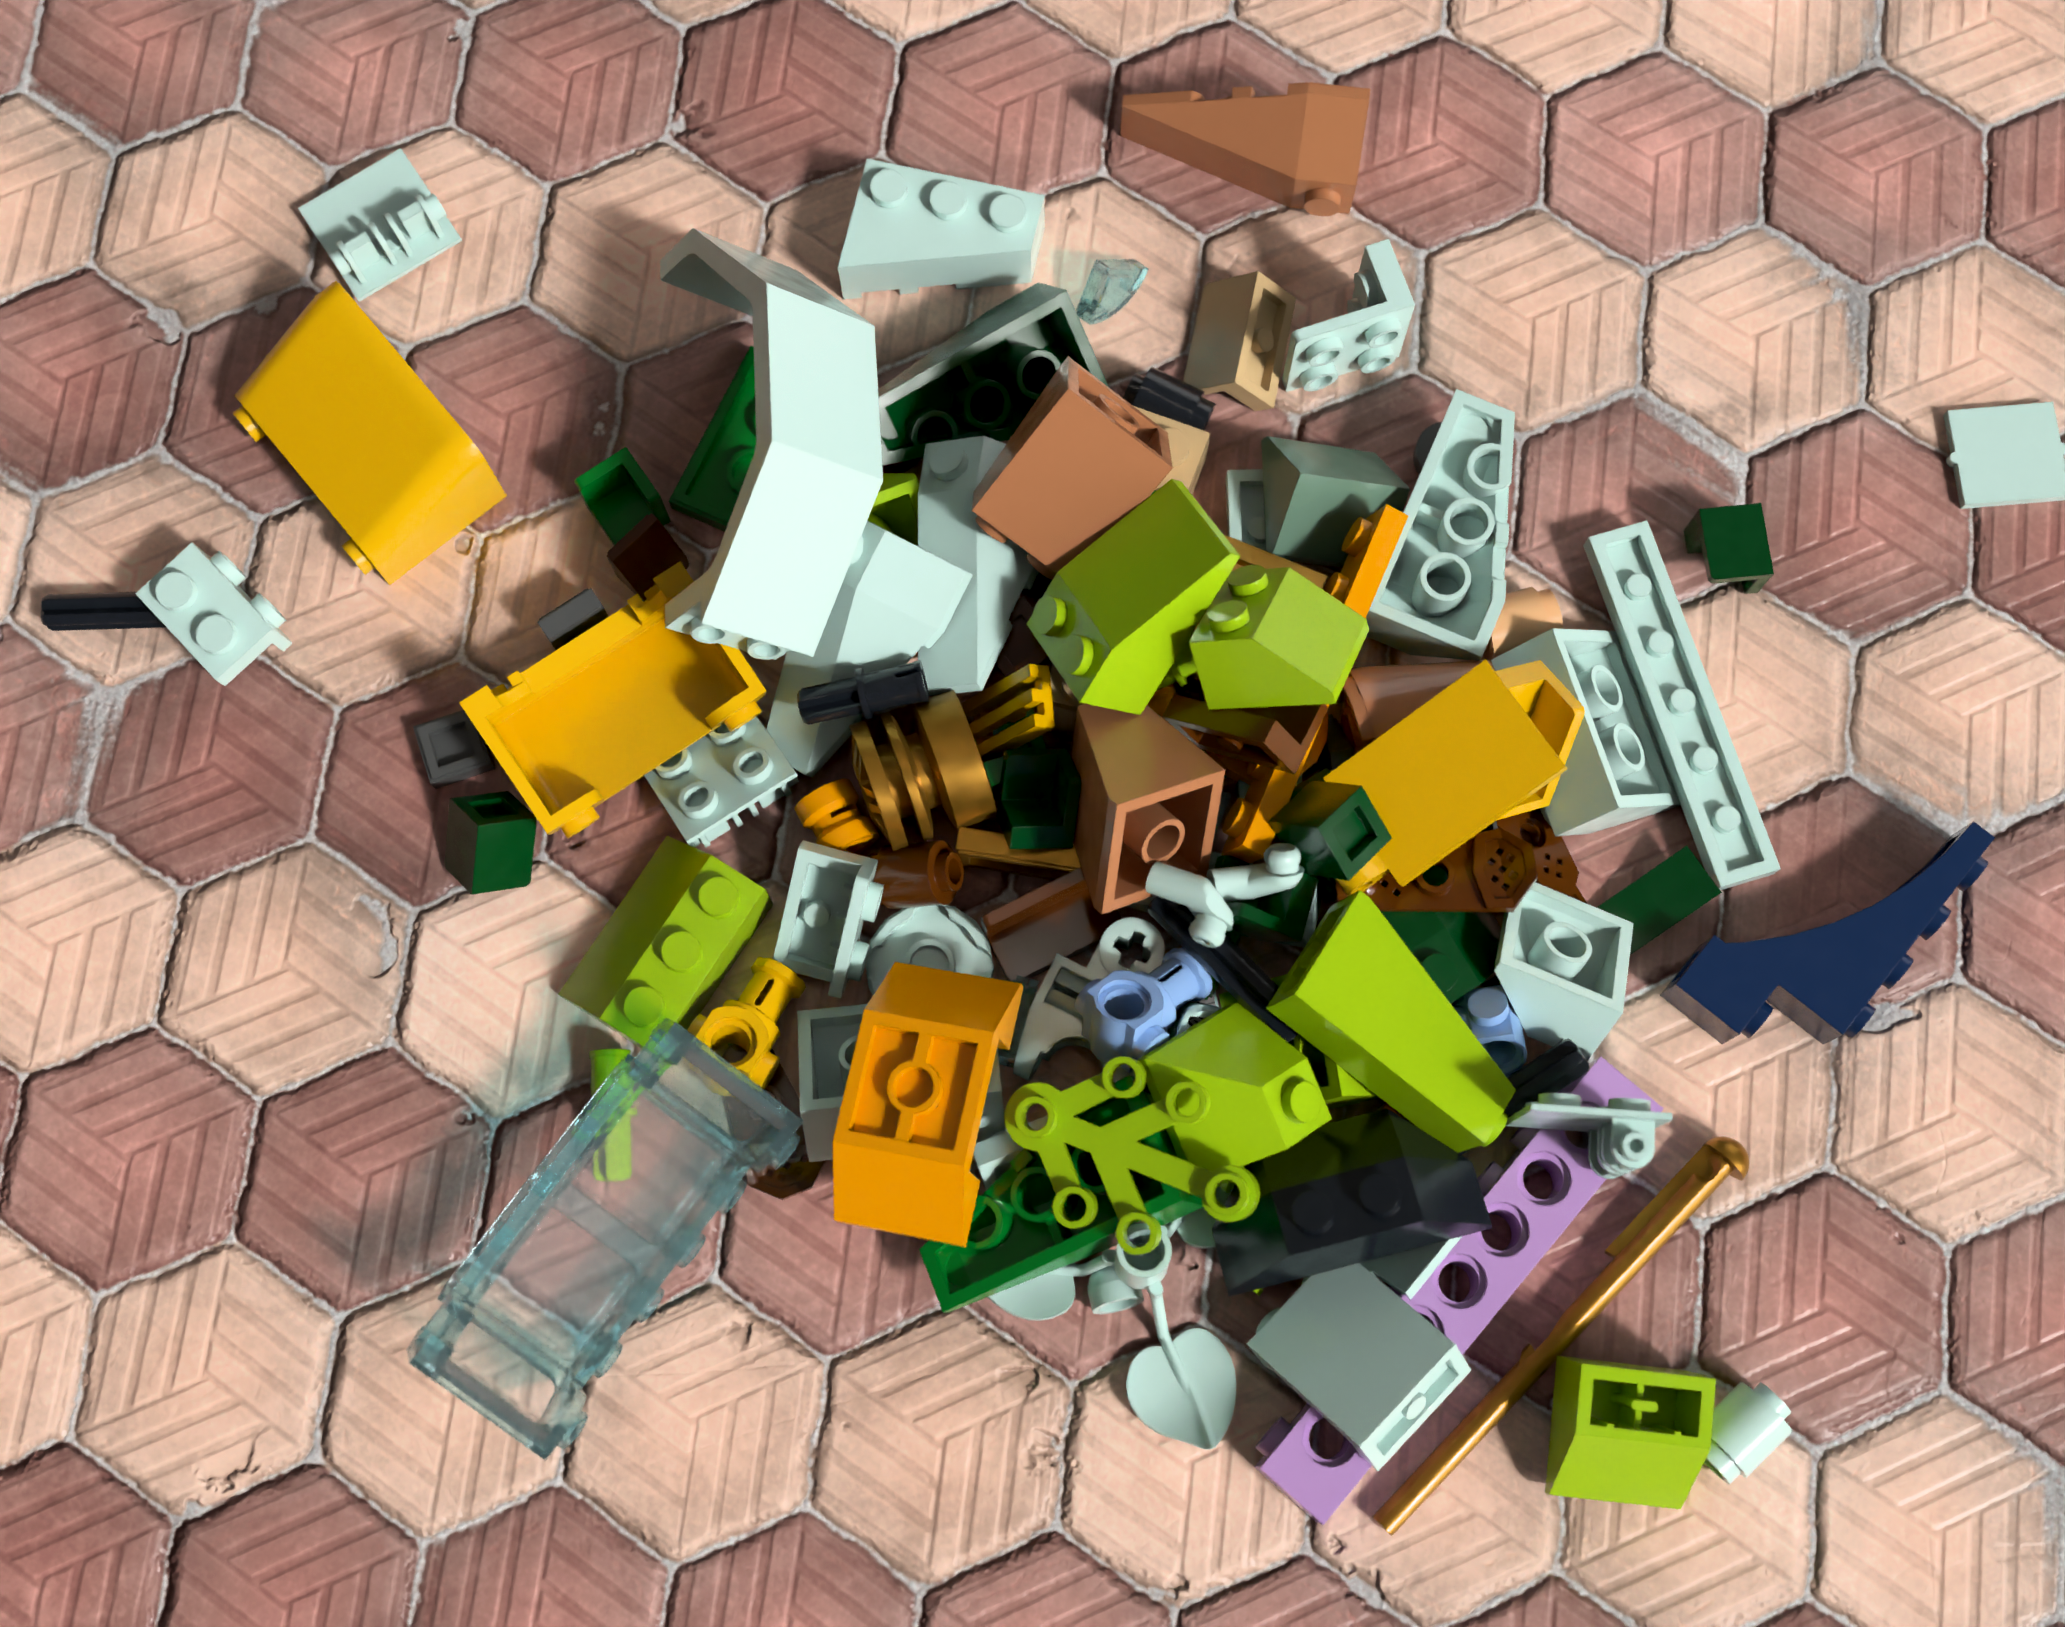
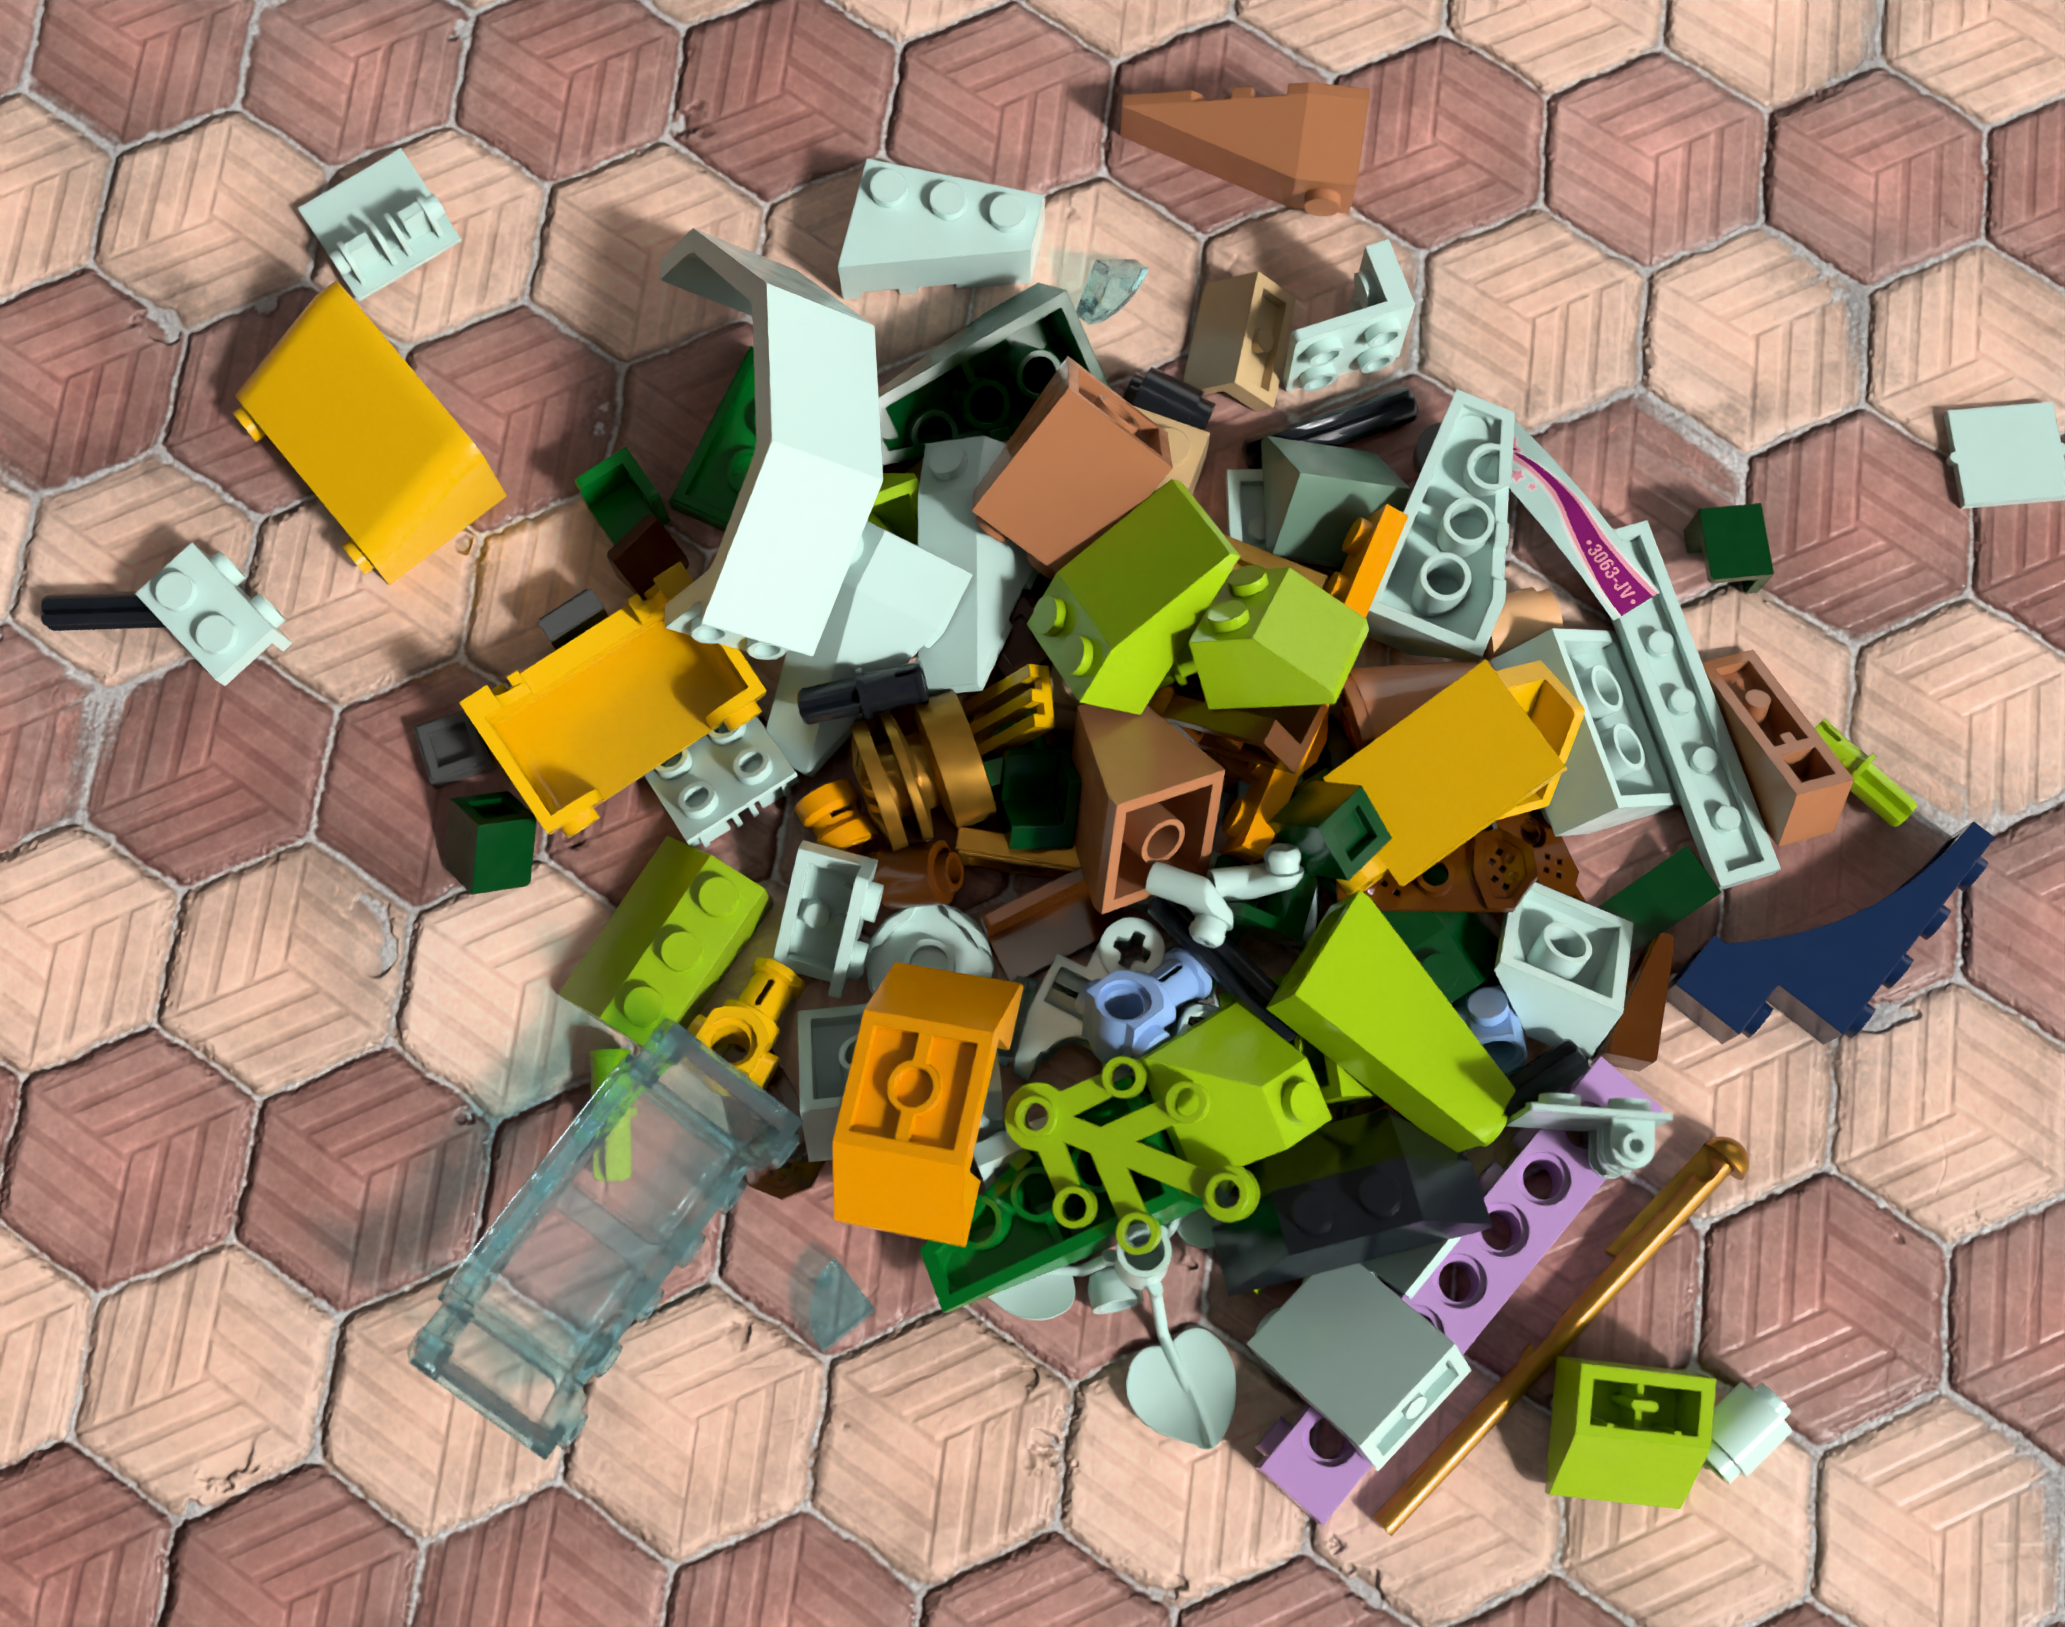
(837, 1306): none -> clear light blue tile
(1342, 424): none -> black axle
(1577, 528): none -> sticker
(1637, 1033): none -> reddish brown slope
(1784, 758): none -> nougat slope
(1869, 781): none -> lime axle

